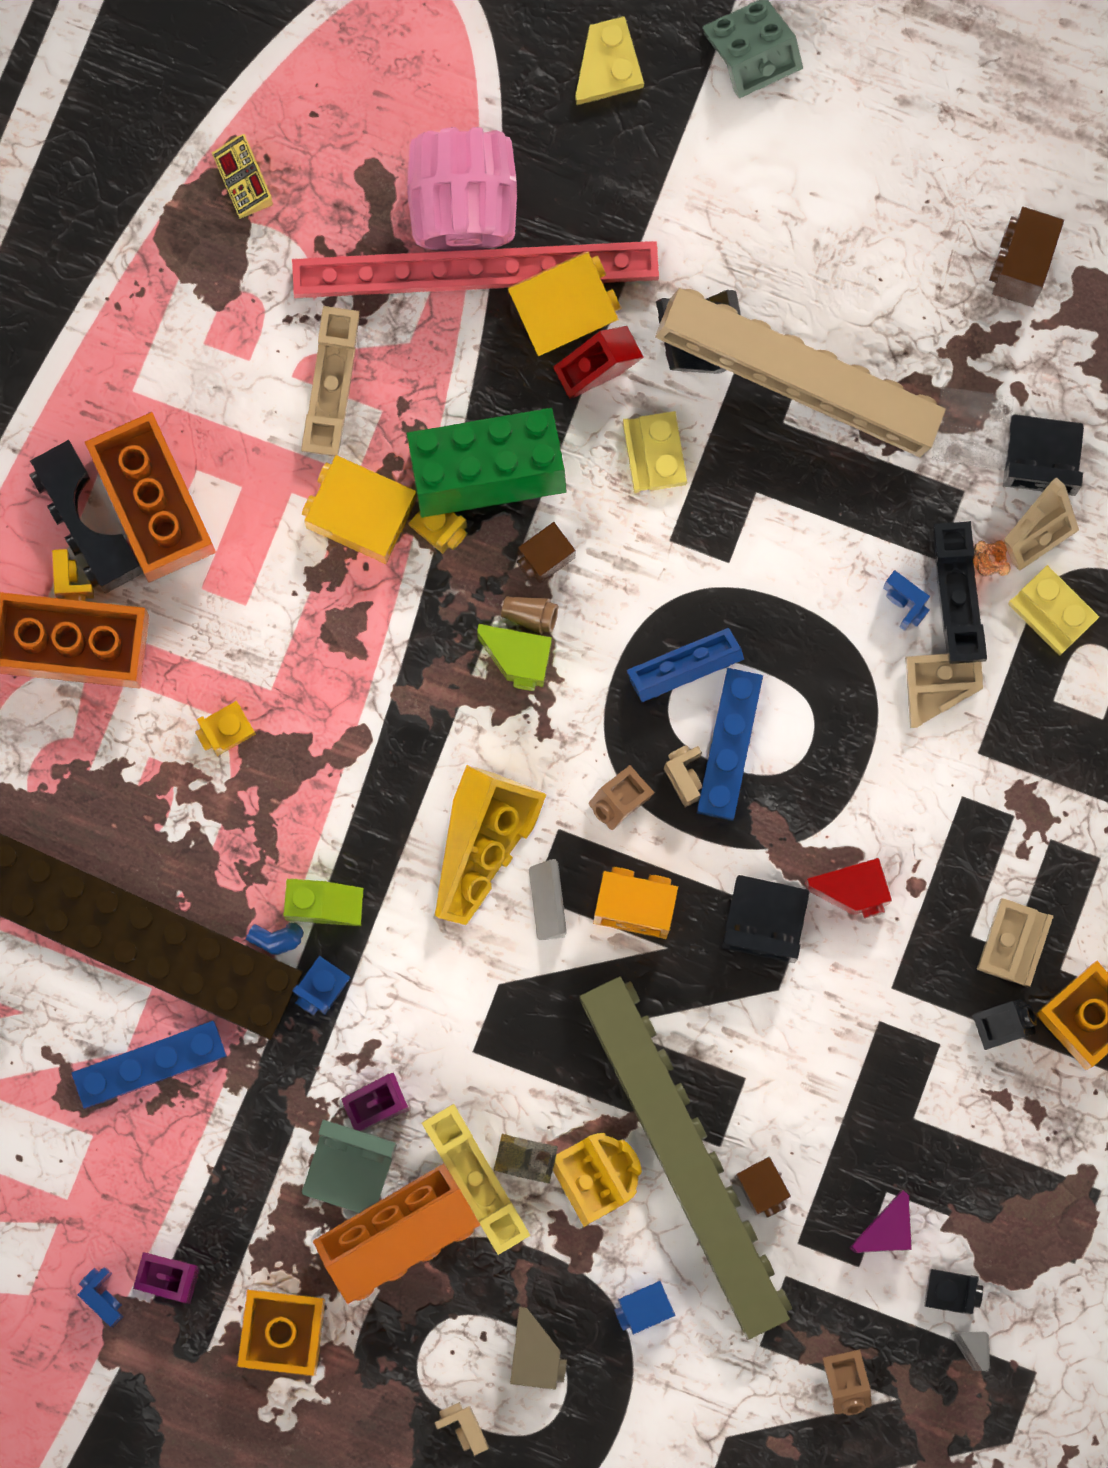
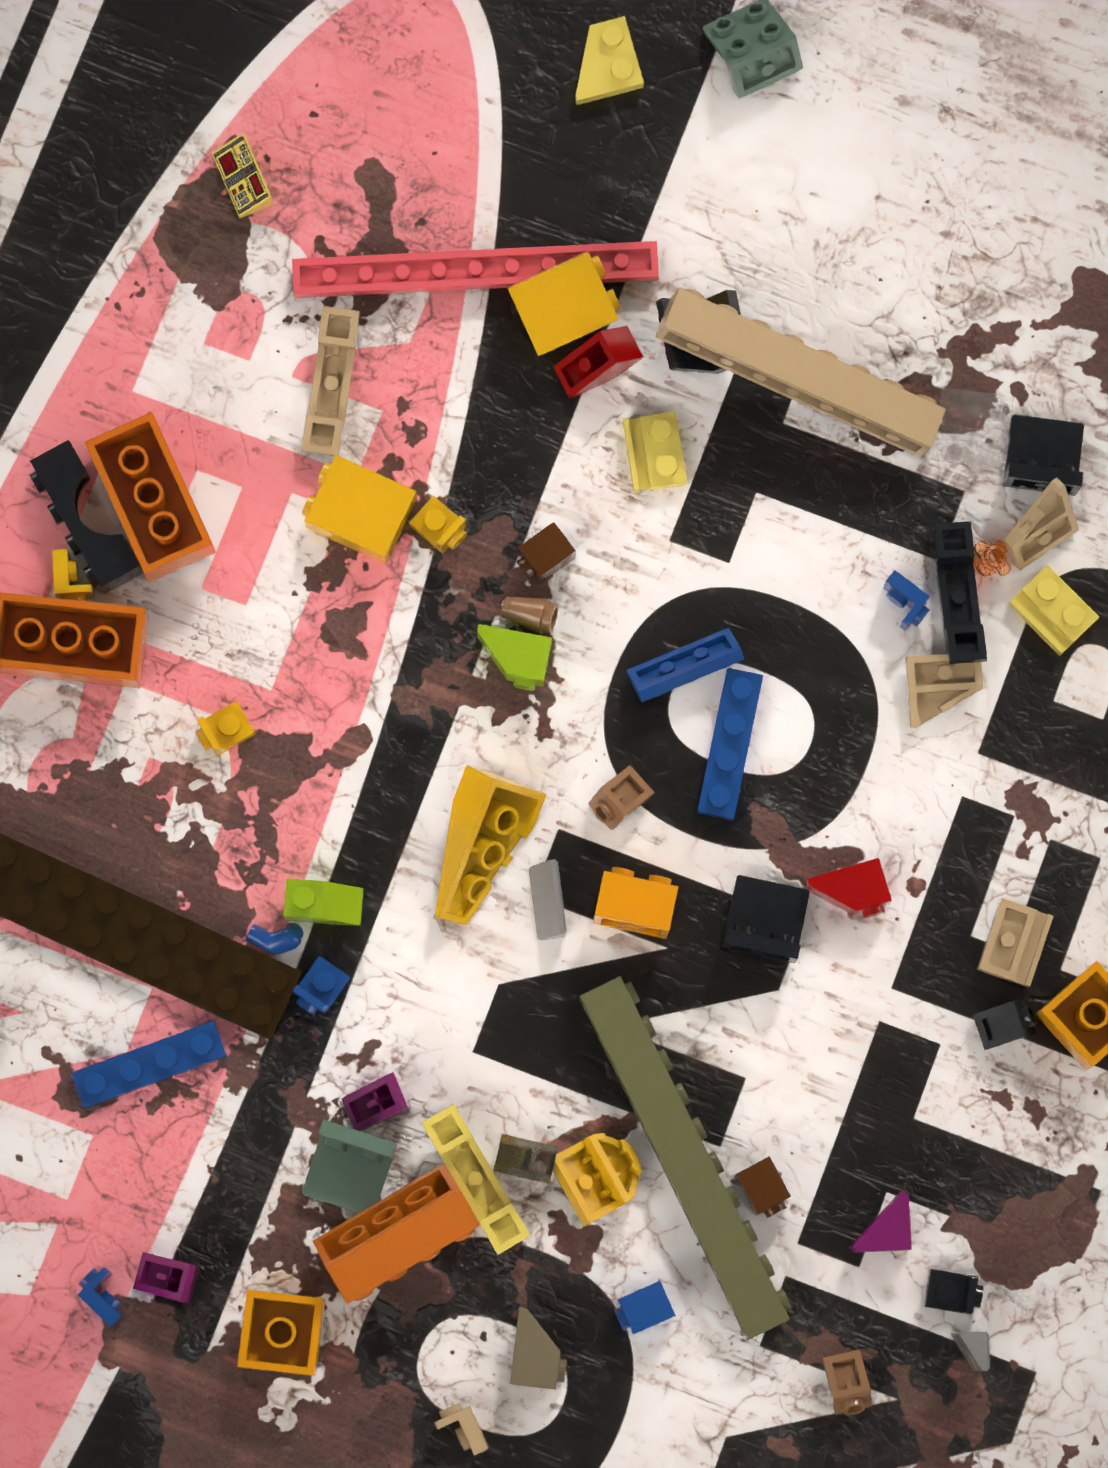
(462, 189): bright pink wheel -> none
(486, 462): green brick -> none
(683, 780): tan bracket -> none
(1029, 248): reddish brown brick -> none

